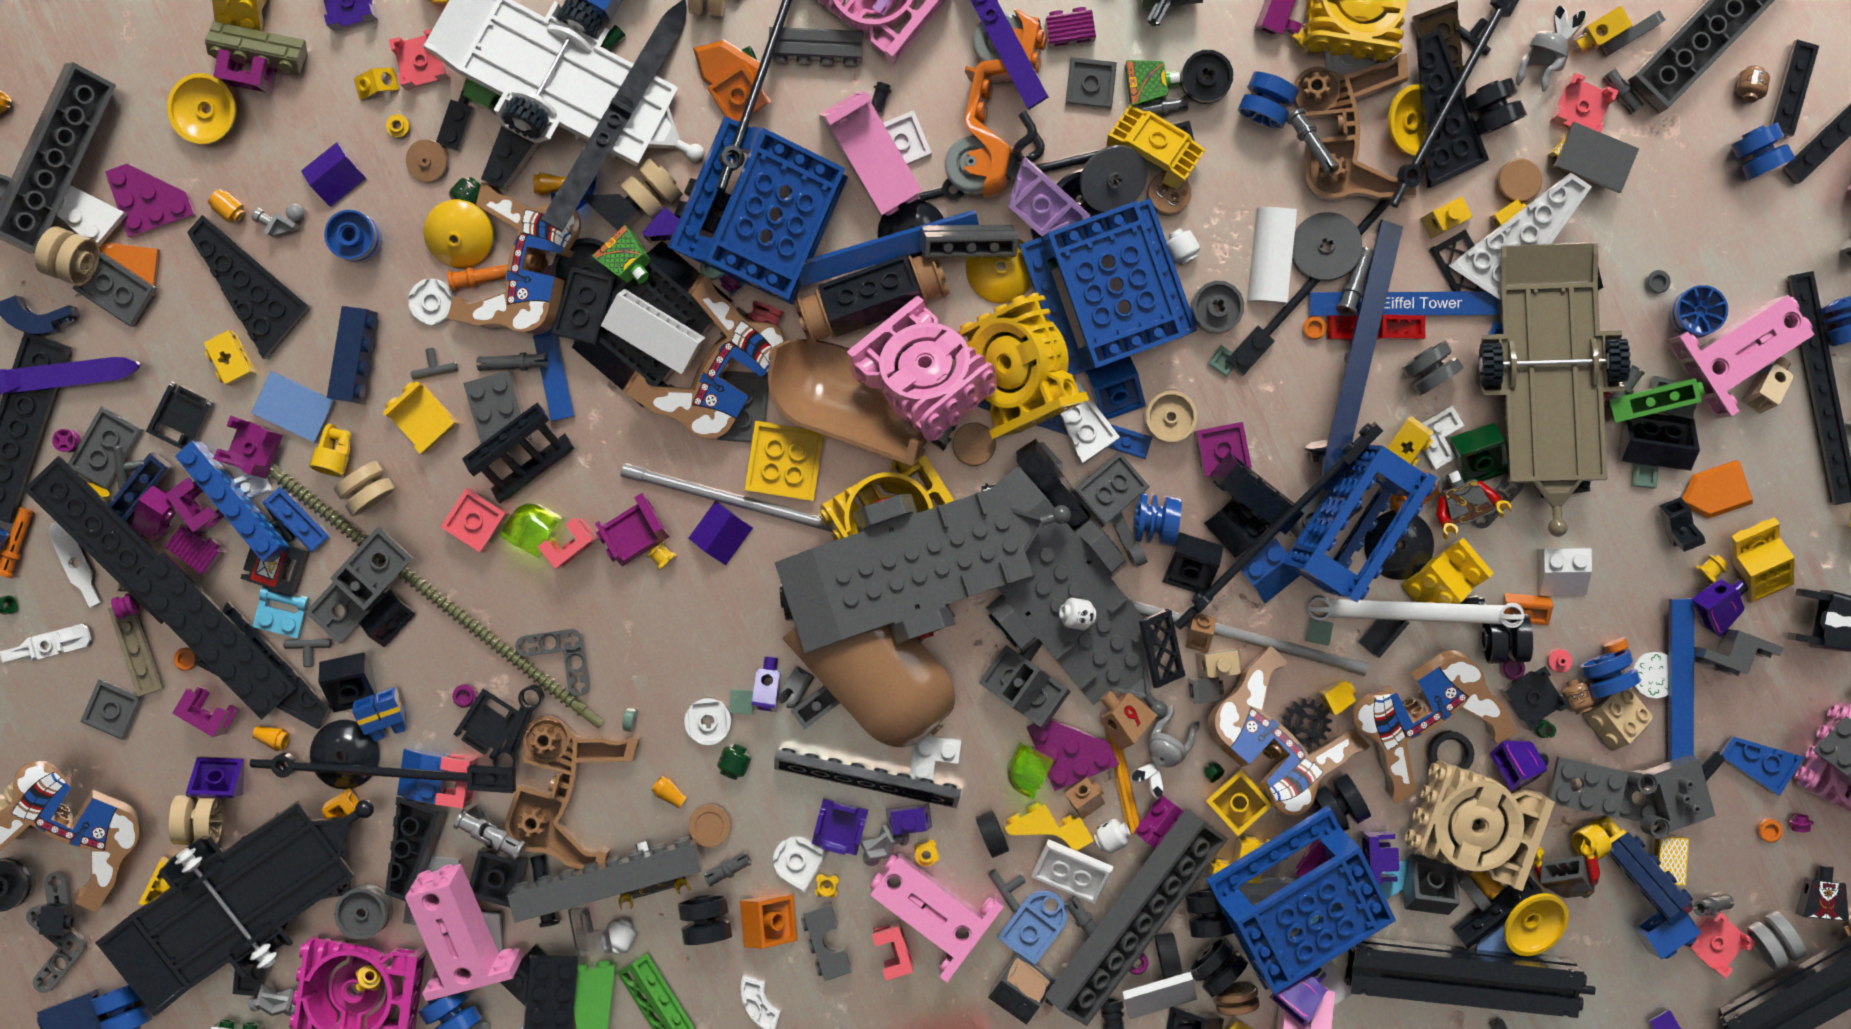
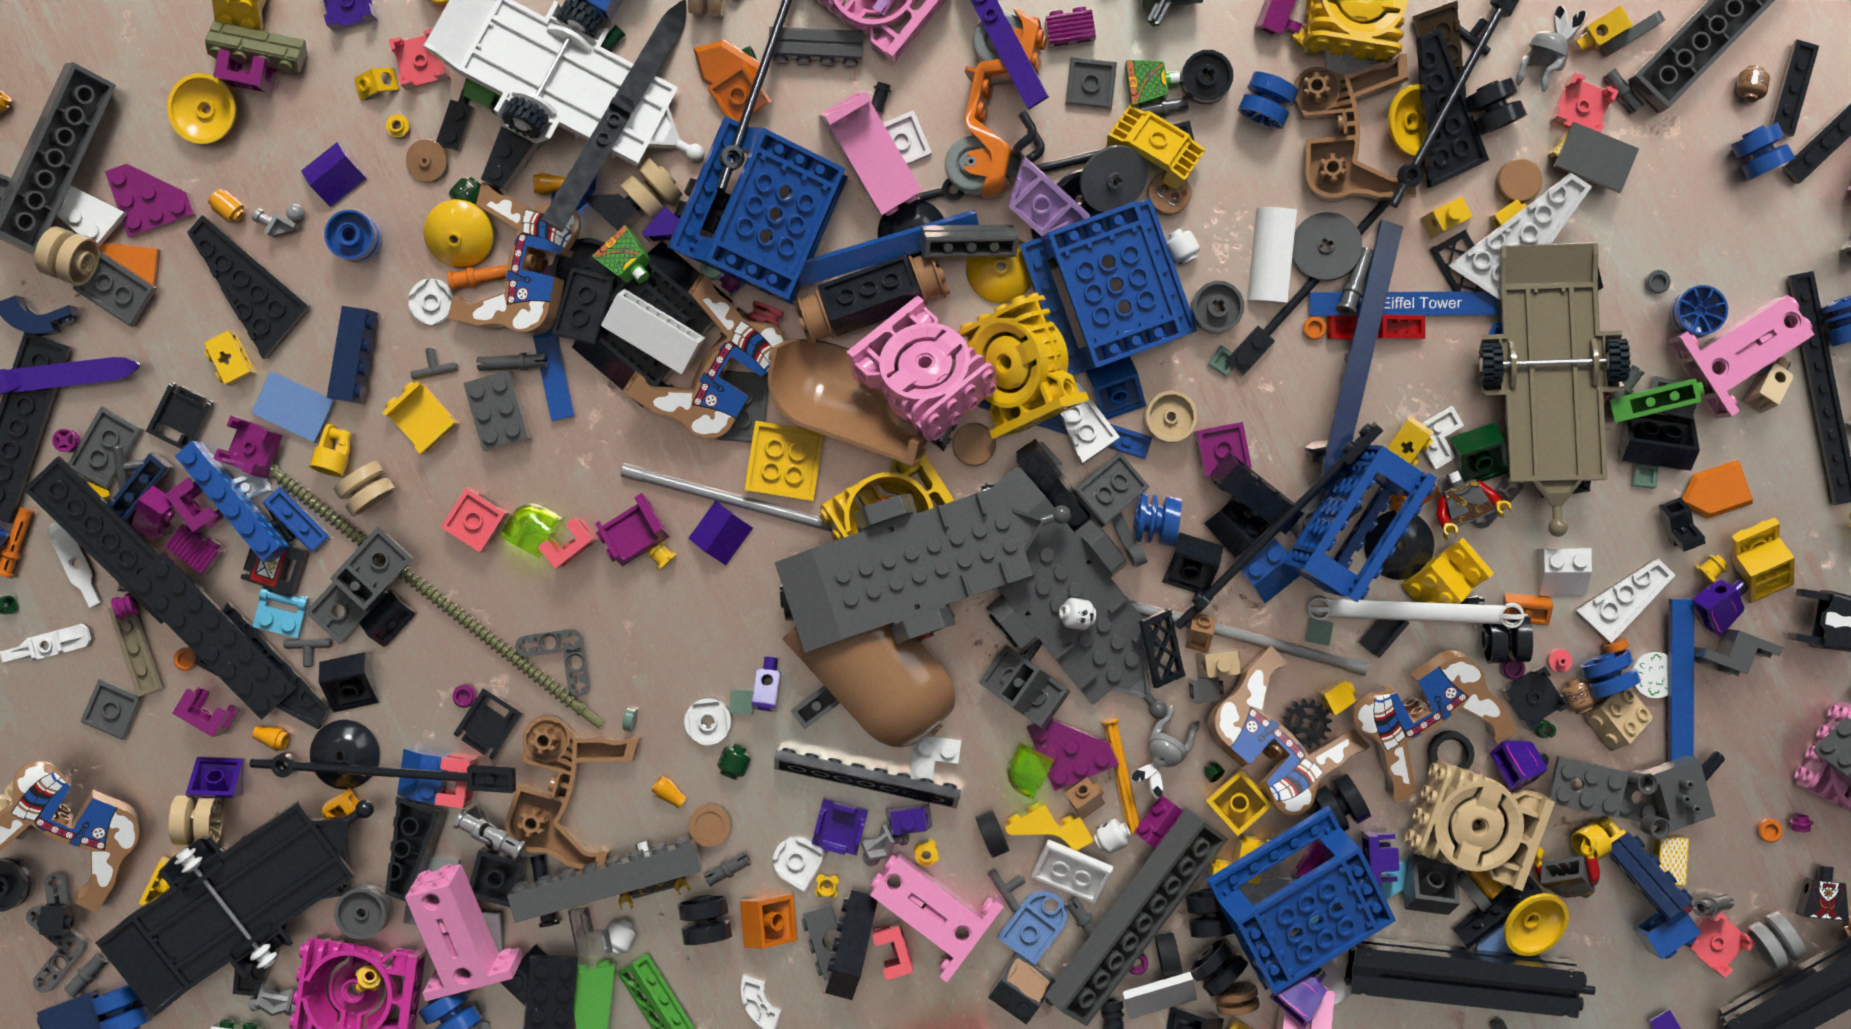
(86, 974): none -> dark grey pin
(379, 712): blue hips -> none
(507, 438): black fence -> none
(519, 726): black piece -> none
(797, 684): light grey piece -> none
(851, 945): none -> black wedge
(1125, 718): medium nougat torso -> none
(1307, 133): dark grey pin -> none
(1431, 365): dark grey wheel -> none
(1622, 603): none -> white wing
(1761, 763): blue wing -> none

